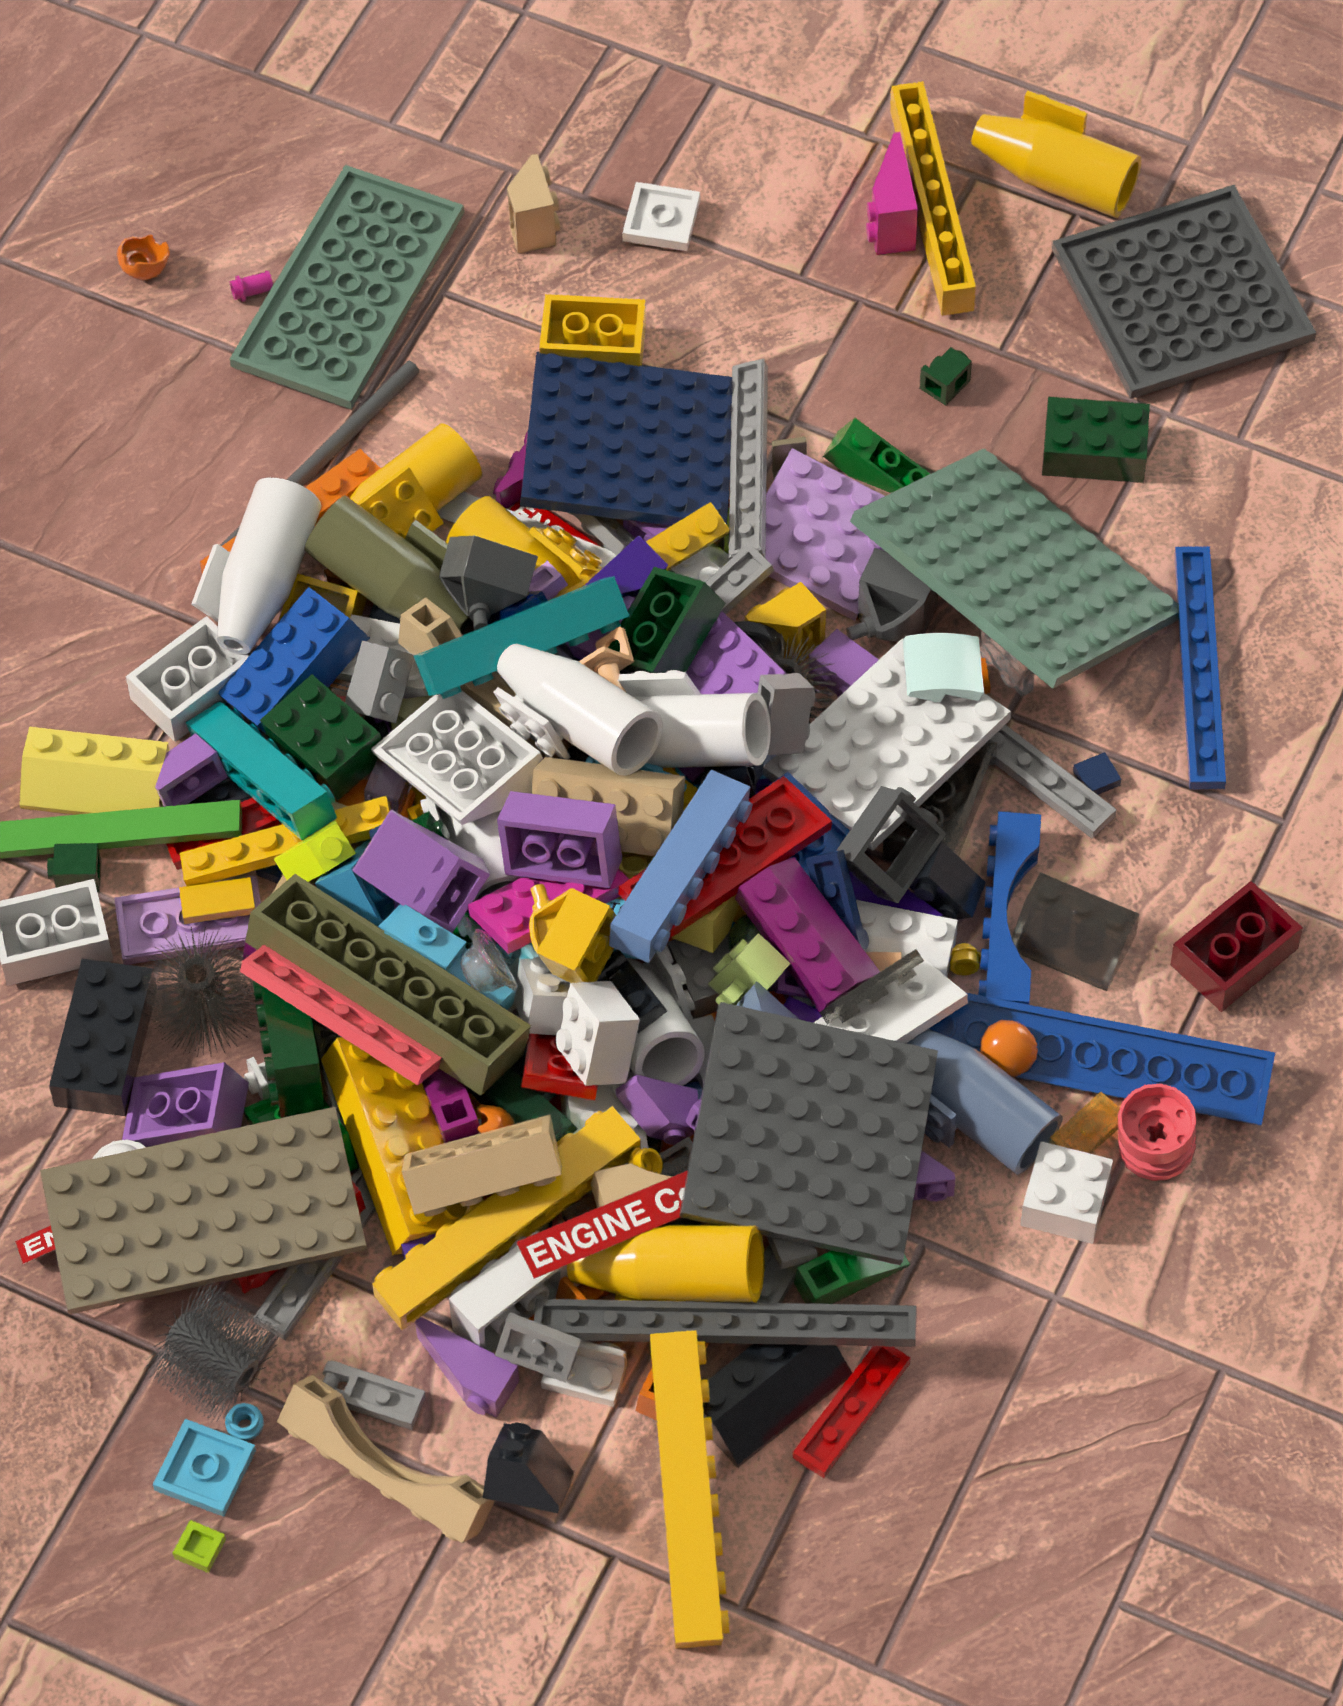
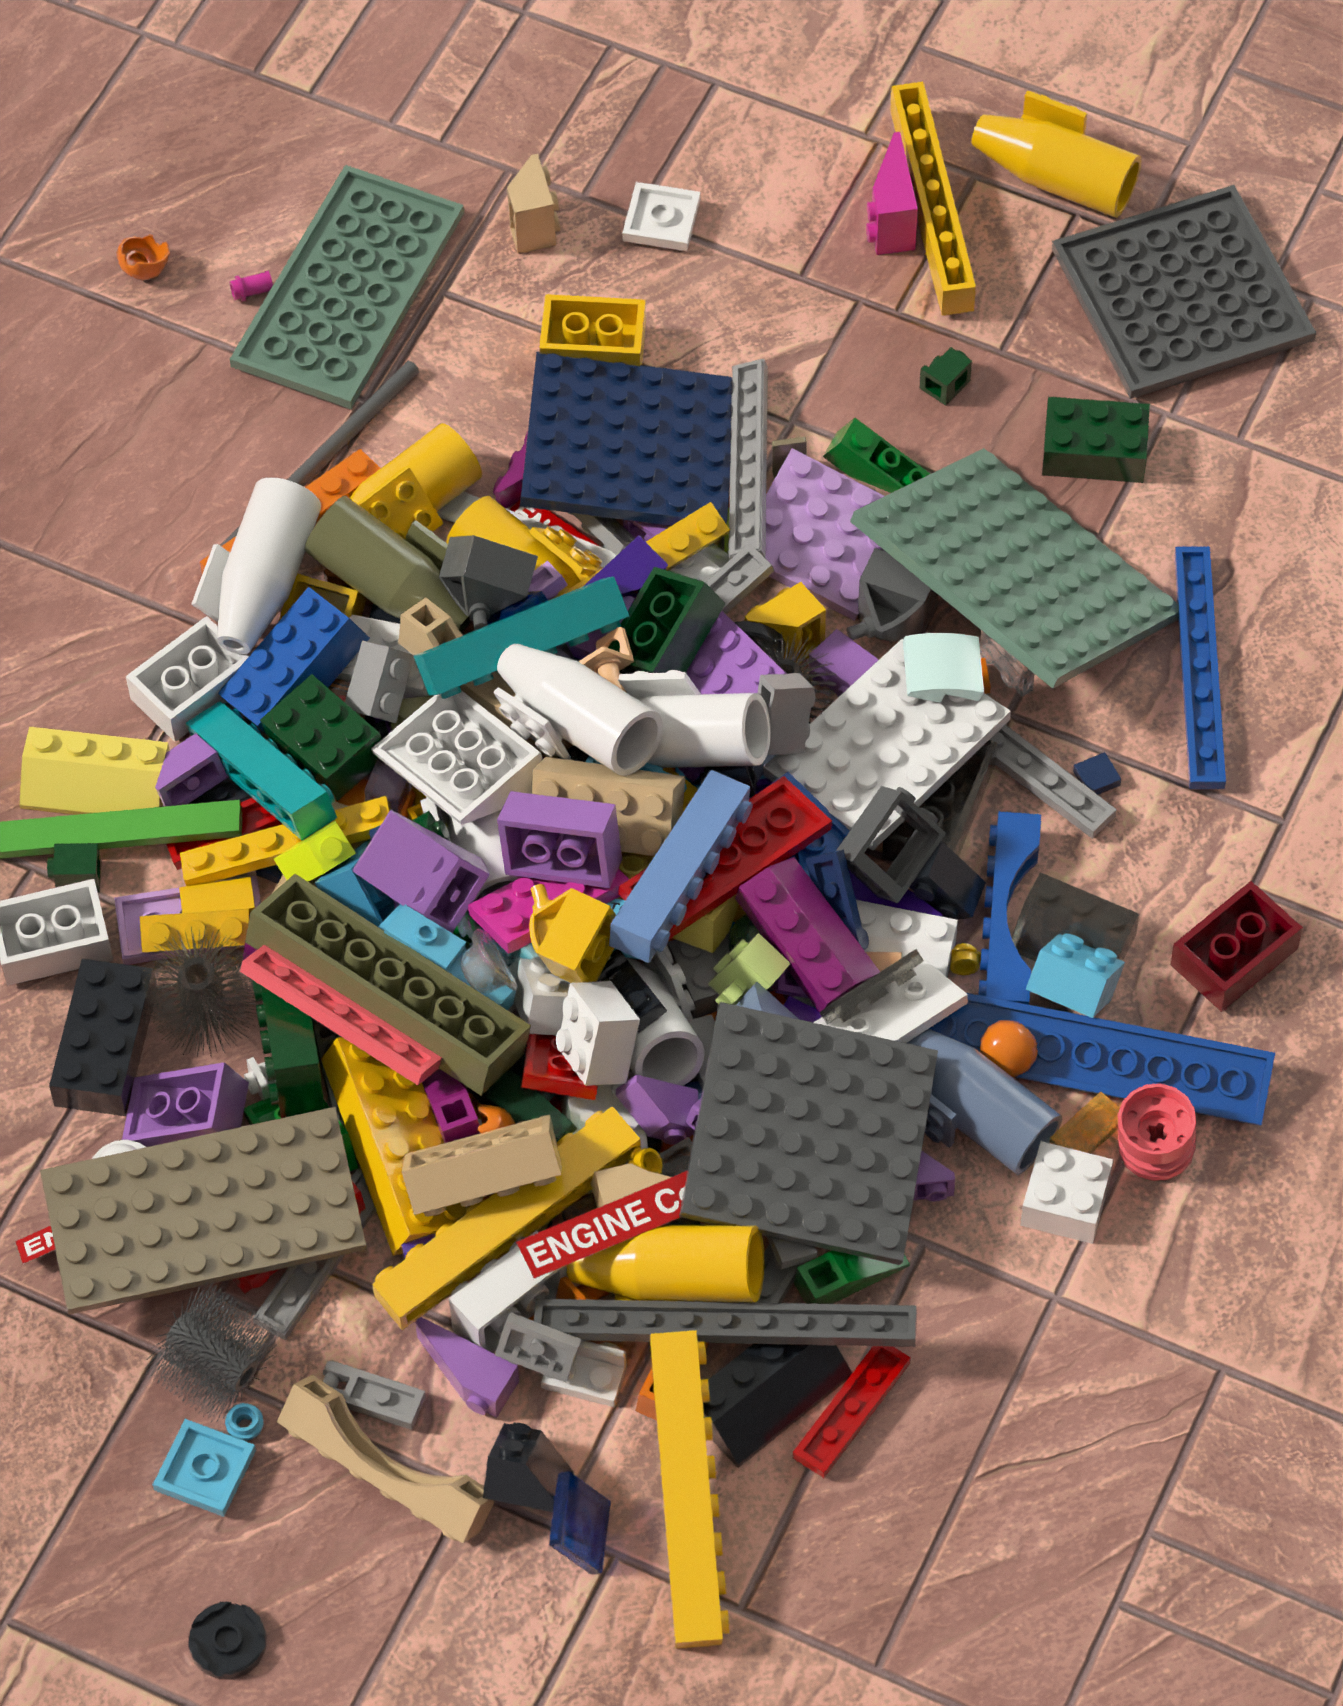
(157, 927): none -> yellow plate
(199, 1546): lime plate -> none
(227, 1640): none -> black tile
(580, 1523): none -> clear blue tile
(1075, 974): none -> medium azure brick

